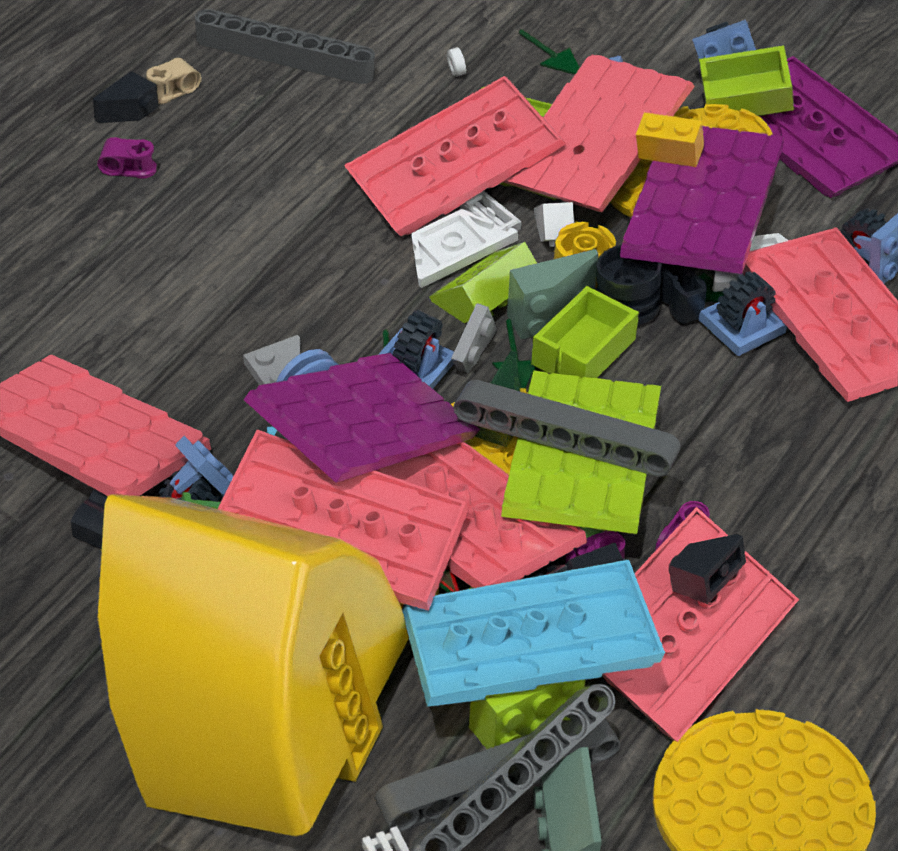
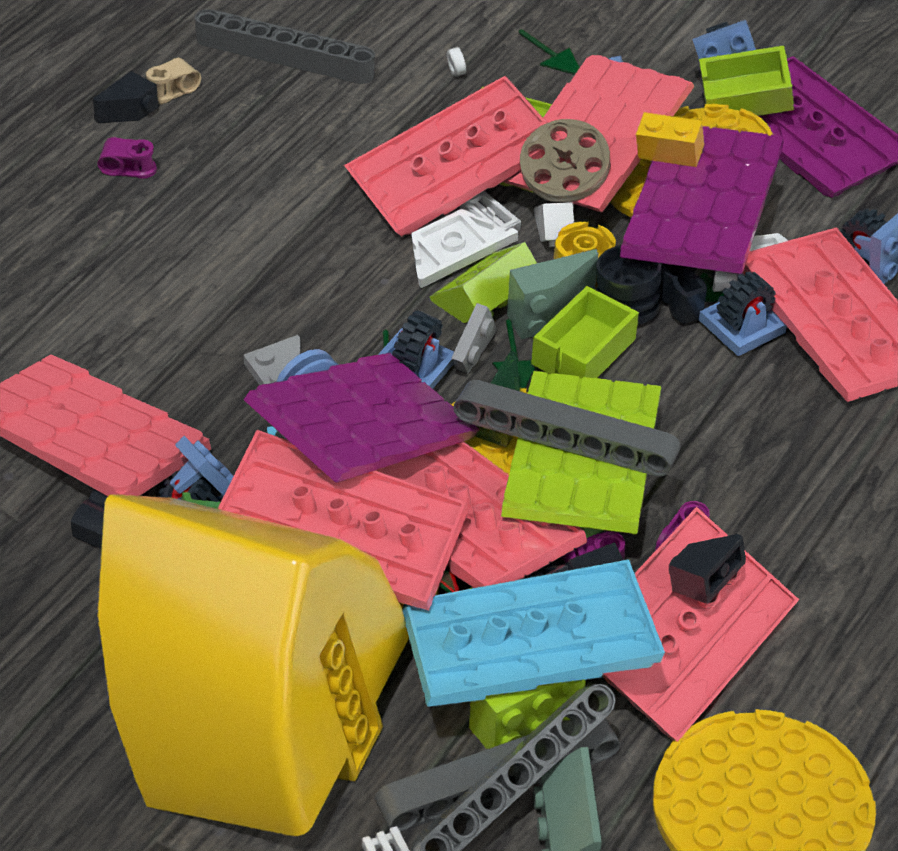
(564, 171): none -> dark tan wedge

